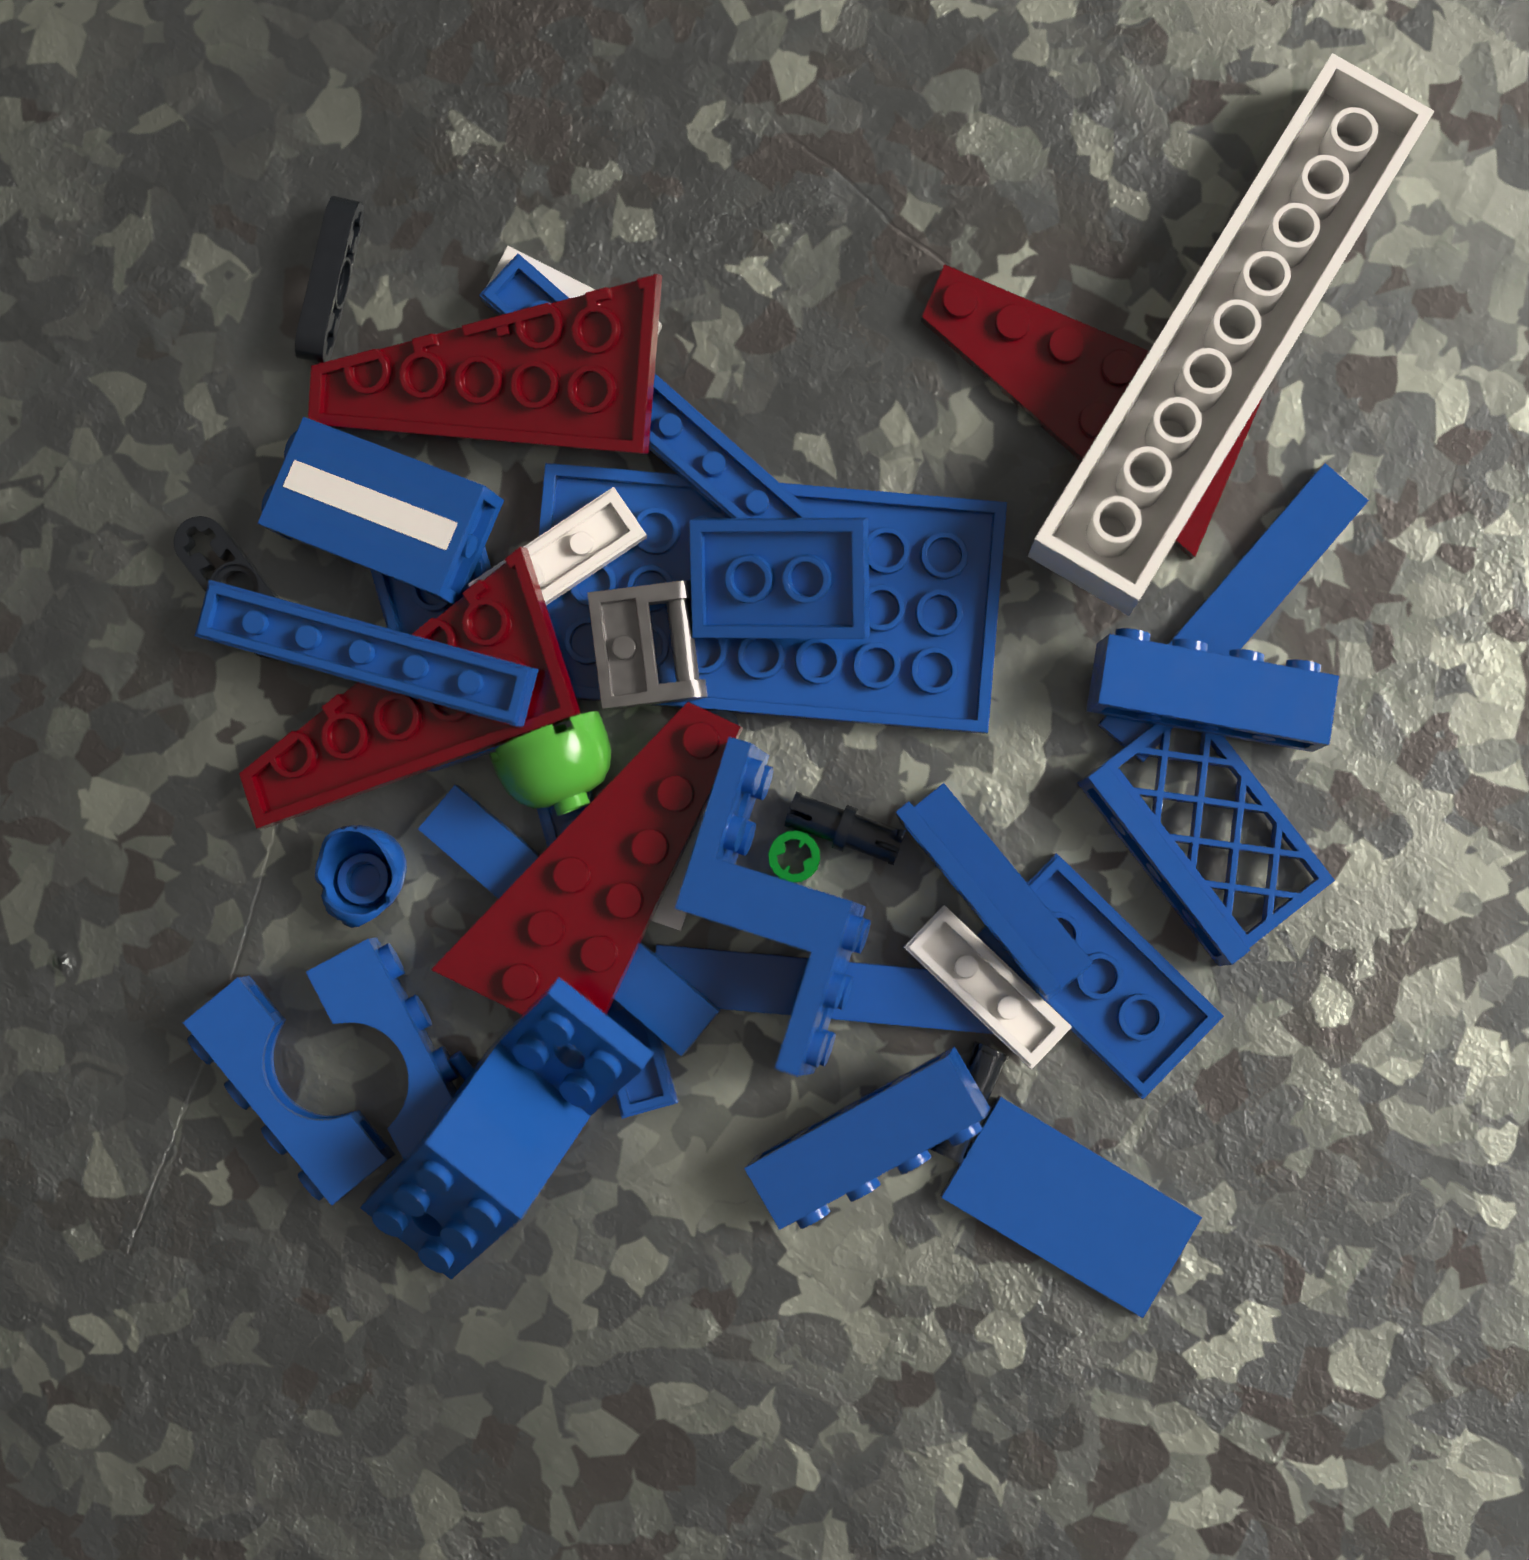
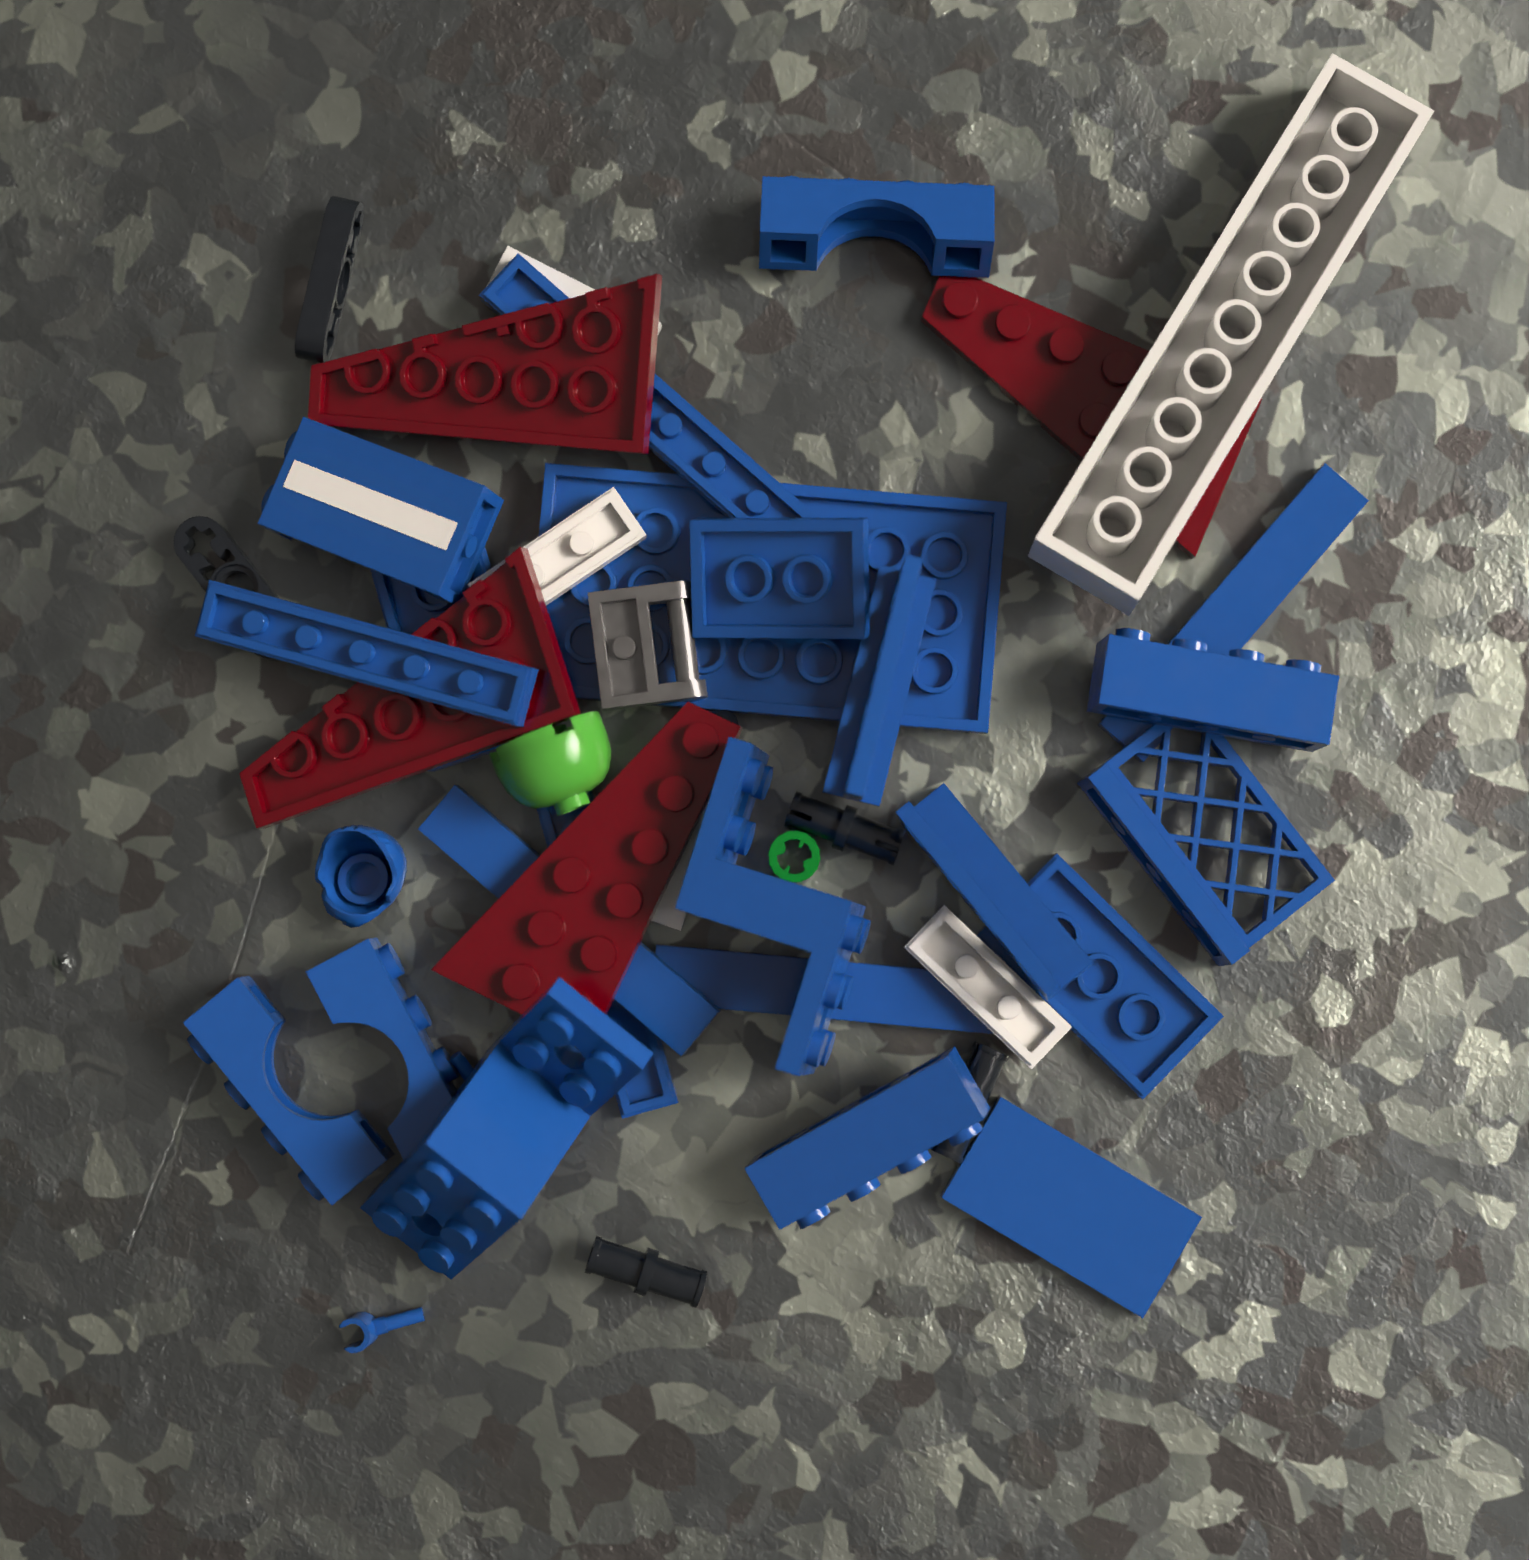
(377, 1326): none -> blue hand
(646, 1271): none -> black pin
(880, 683): none -> blue fence
(939, 221): none -> blue arch

